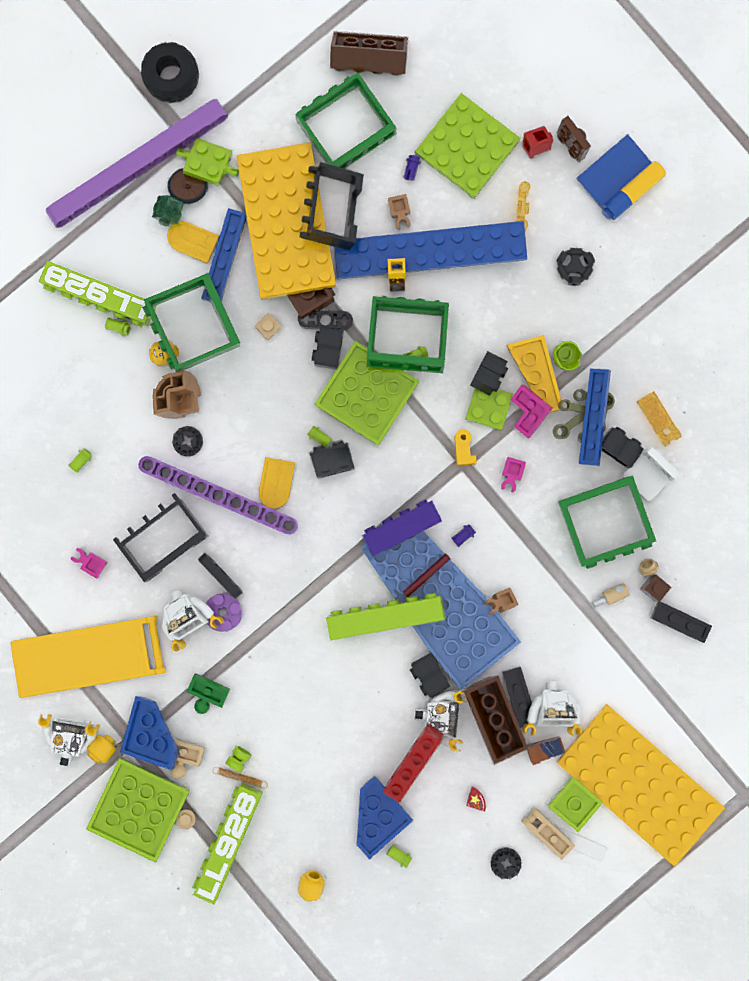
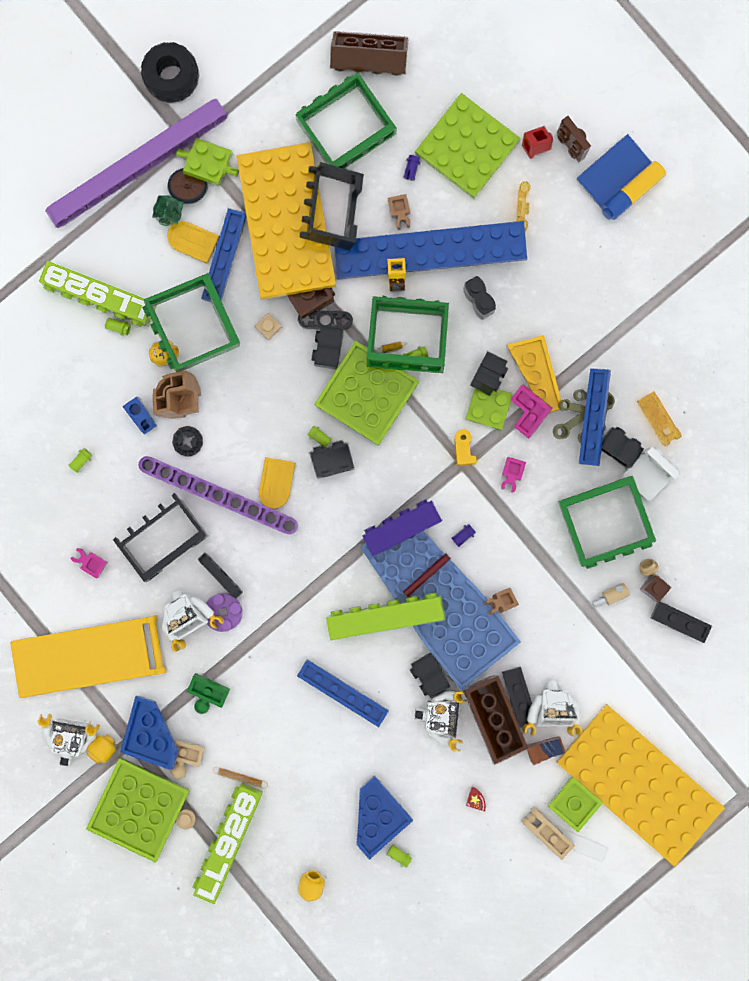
(140, 415): none -> blue leg
(238, 759): lime wheel -> none
(343, 693): none -> blue plate
(393, 346): none -> yellow piece
(413, 763): red brick -> none
(482, 301): none -> black brick
(501, 856): black gear -> none
(567, 355): lime hair -> none
(575, 266): black piece -> none

